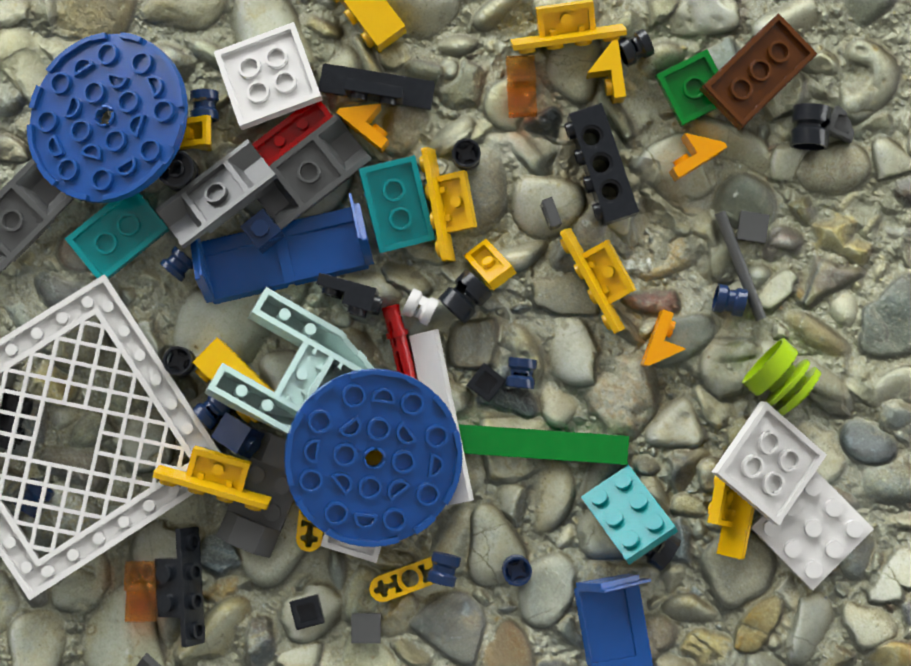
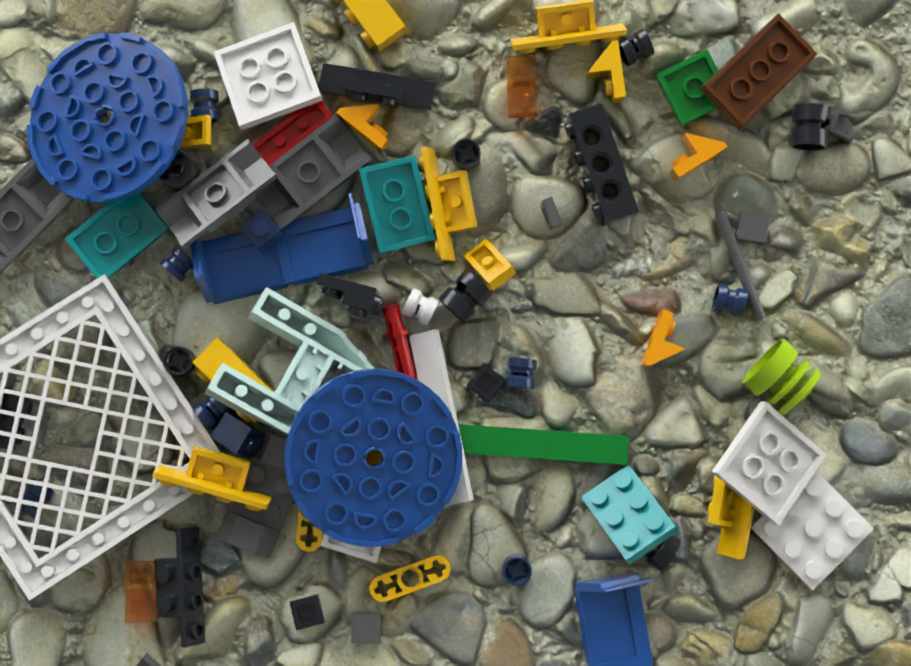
(443, 569): dark blue wheel -> none
(603, 275): yellow bracket -> none

